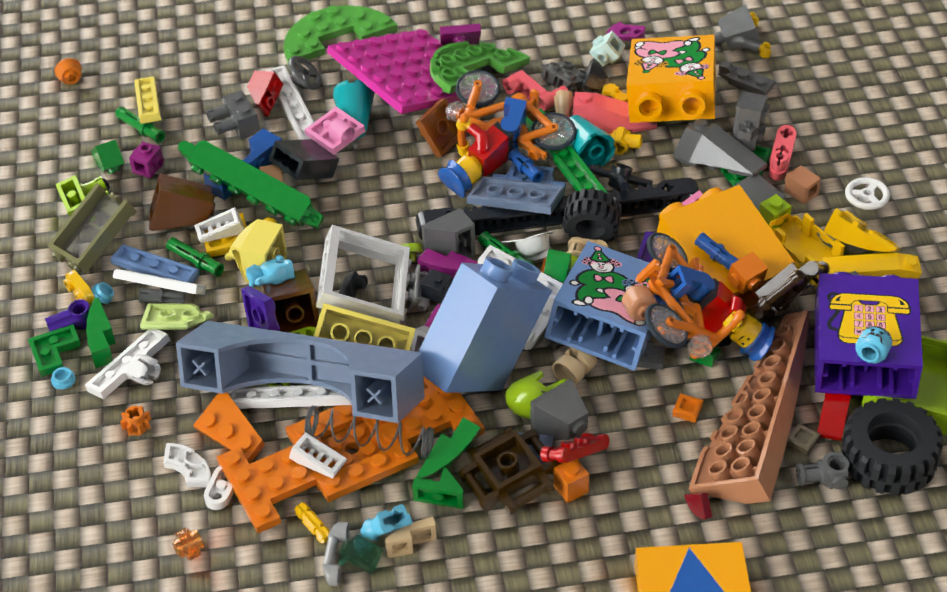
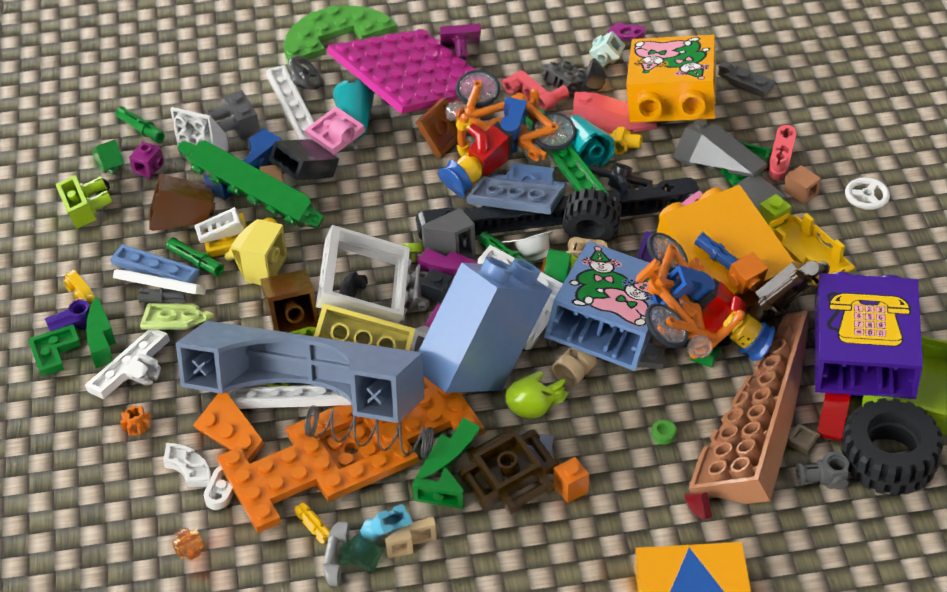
(63, 378): medium azure plate -> none
(68, 71): orange cone -> none
(90, 229): olive door -> none
(103, 292): medium azure plate -> none
(147, 100): light yellow tile -> none
(197, 127): none -> white slope
(259, 309): dark purple plate -> none
(264, 89): red slope -> none
(270, 272): medium azure animal -> none
(315, 446): white slope -> none
(459, 58): bright green plate -> none
(533, 172): blue pin -> none
(559, 412): dark grey slope -> none
(563, 102): tan cone -> none
(576, 449): red plate -> none
(613, 91): yellow piece -> none
(636, 301): nougat head -> none
(663, 432): none -> bright green tile
(687, 408): orange tile -> none
(740, 32): torso -> none
(750, 119): dark grey hinge -> none
(853, 231): yellow wedge -> none
(874, 344): medium azure head -> none
(876, 264): yellow wedge -> none

